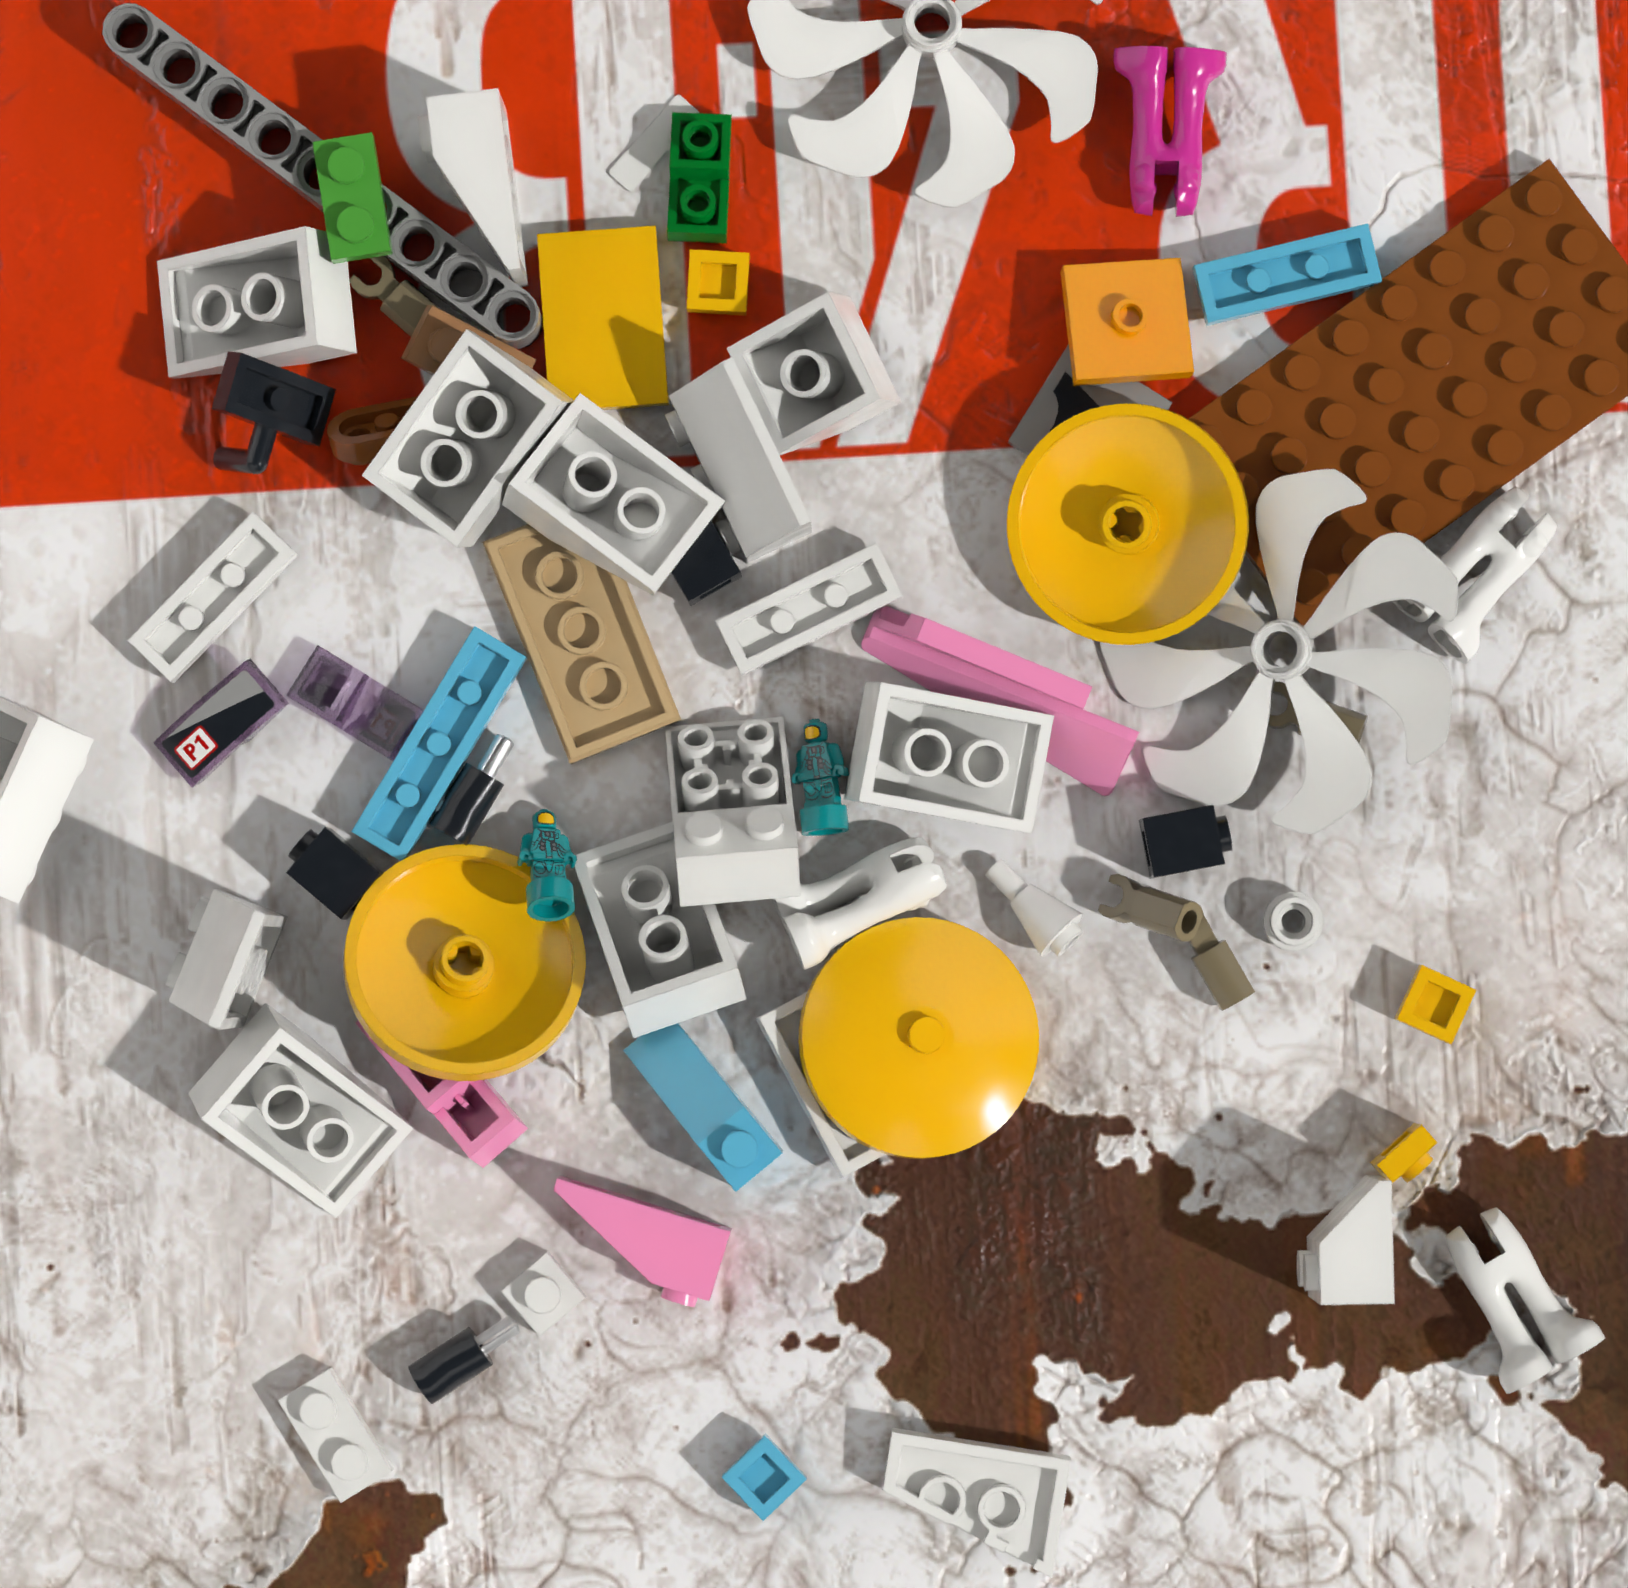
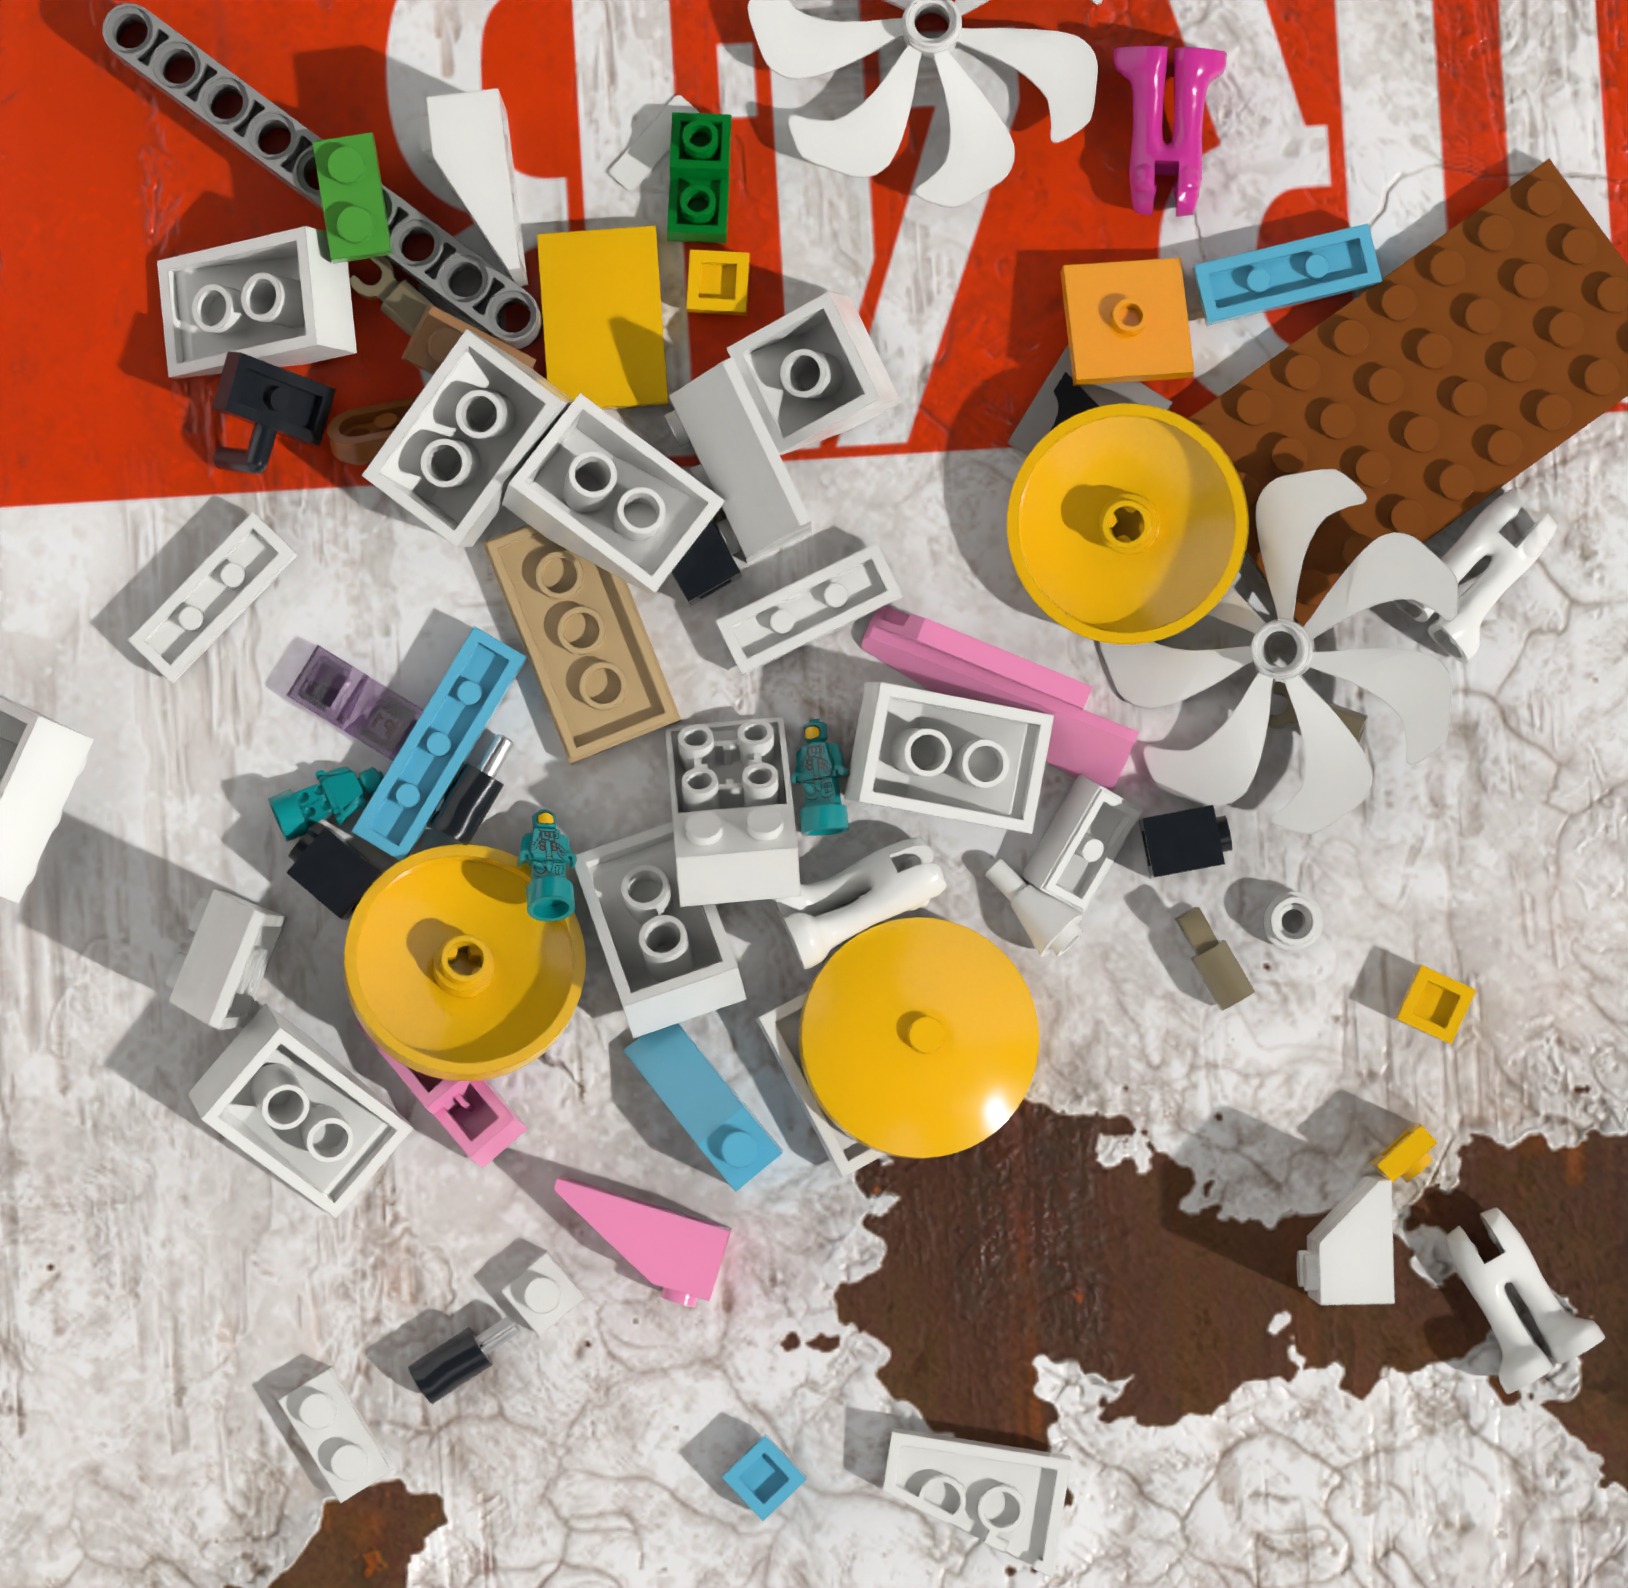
(221, 722): slope -> none
(336, 795): none -> teal piece
(1081, 843): none -> white slope
(1154, 910): dark tan bar -> none

